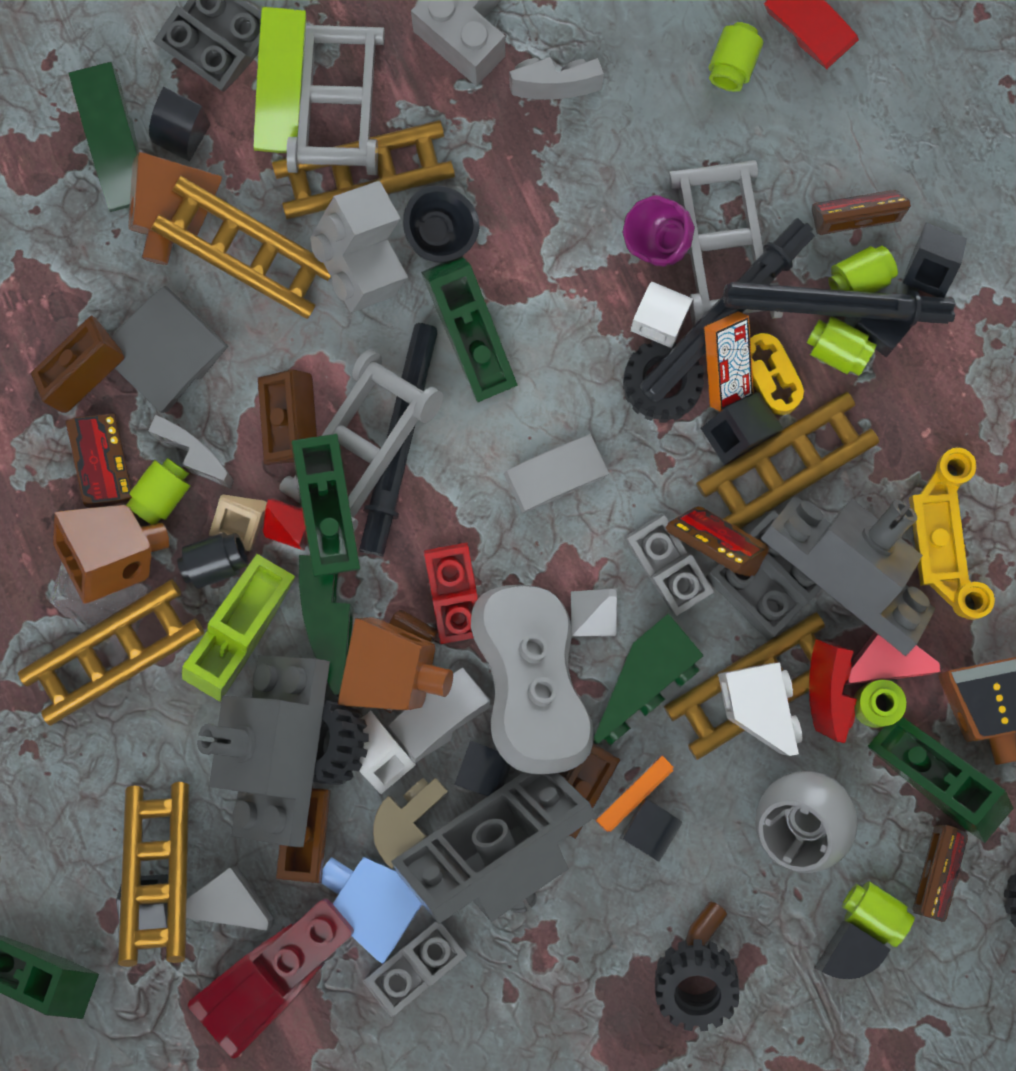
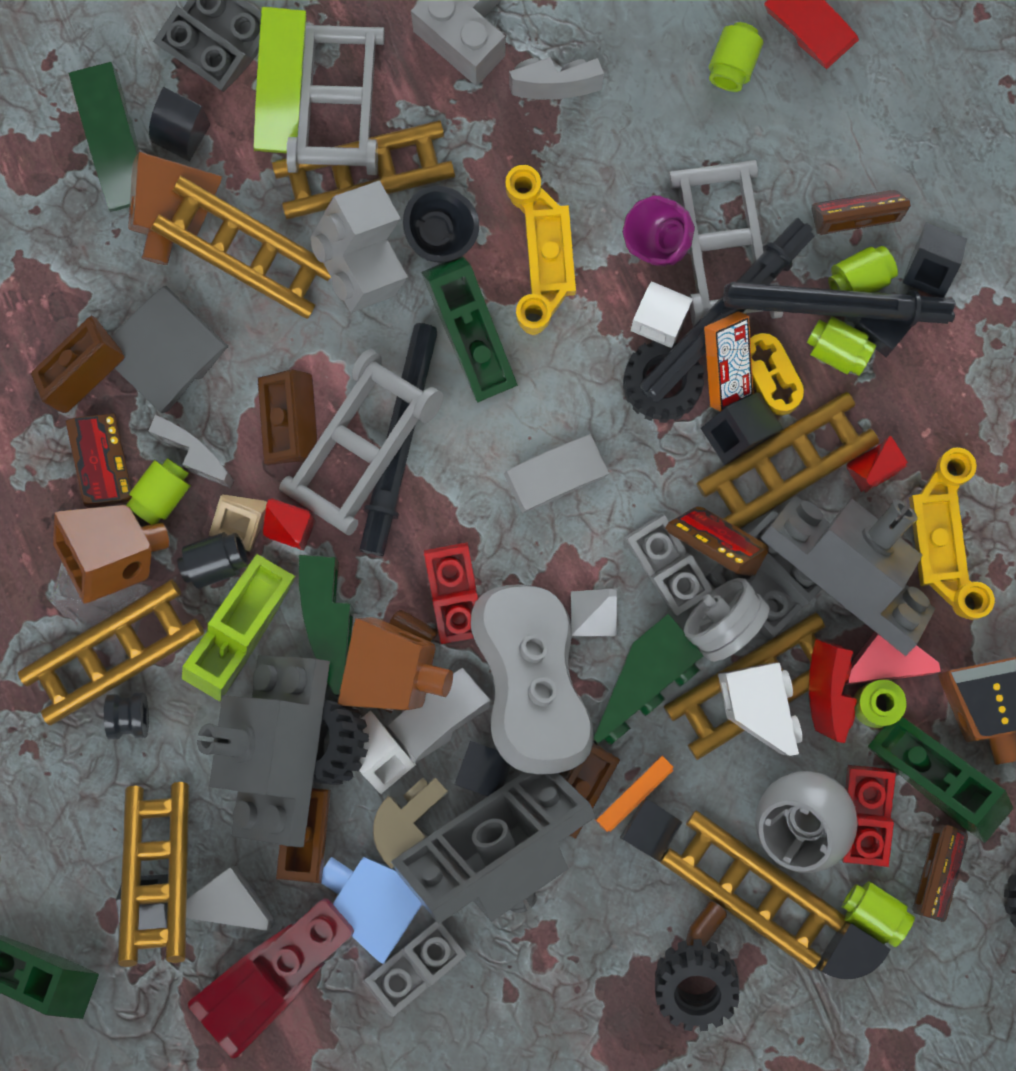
(126, 716): none -> black wheel
(325, 505): dark green slope -> none
(548, 249): none -> yellow plate
(726, 619): none -> light grey wheel
(782, 887): none -> pearl gold bar
(873, 799): none -> red slope
(877, 465): none -> red slope

